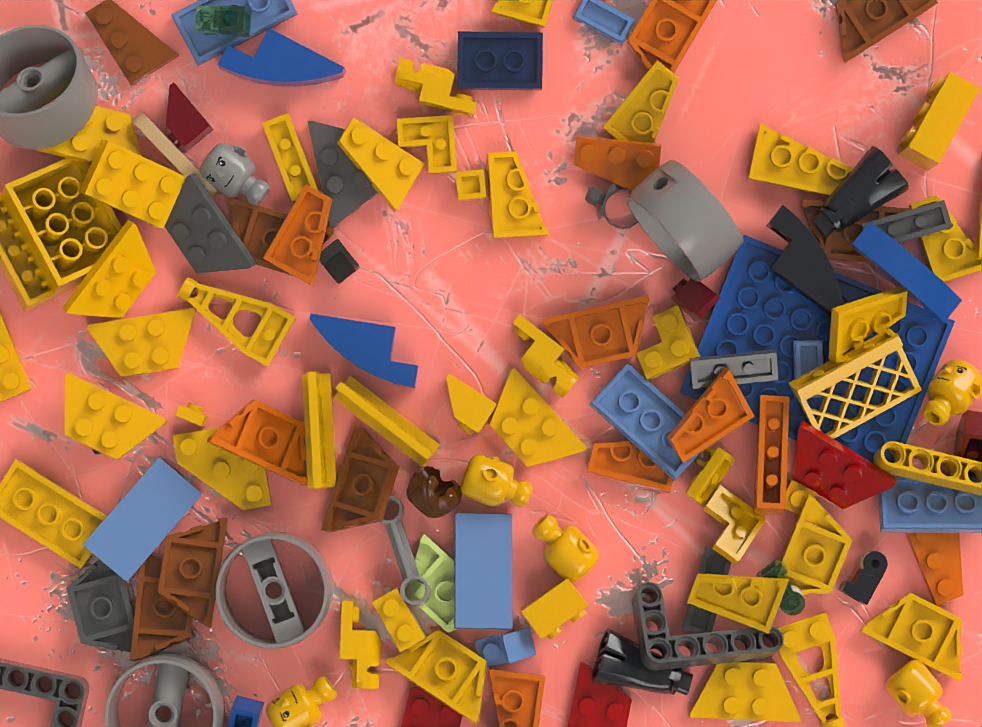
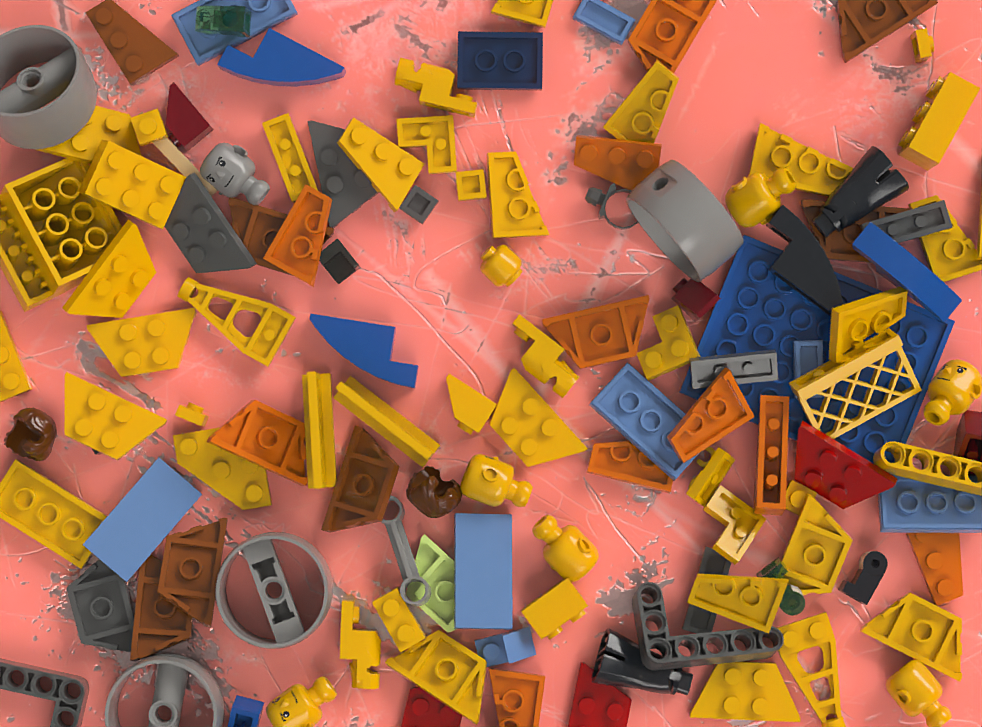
(32, 434): none -> reddish brown hair
(149, 127): none -> yellow plate
(419, 204): none -> dark grey plate
(501, 265): none -> yellow head
(758, 197): none -> yellow piece
(922, 45): none -> yellow plate

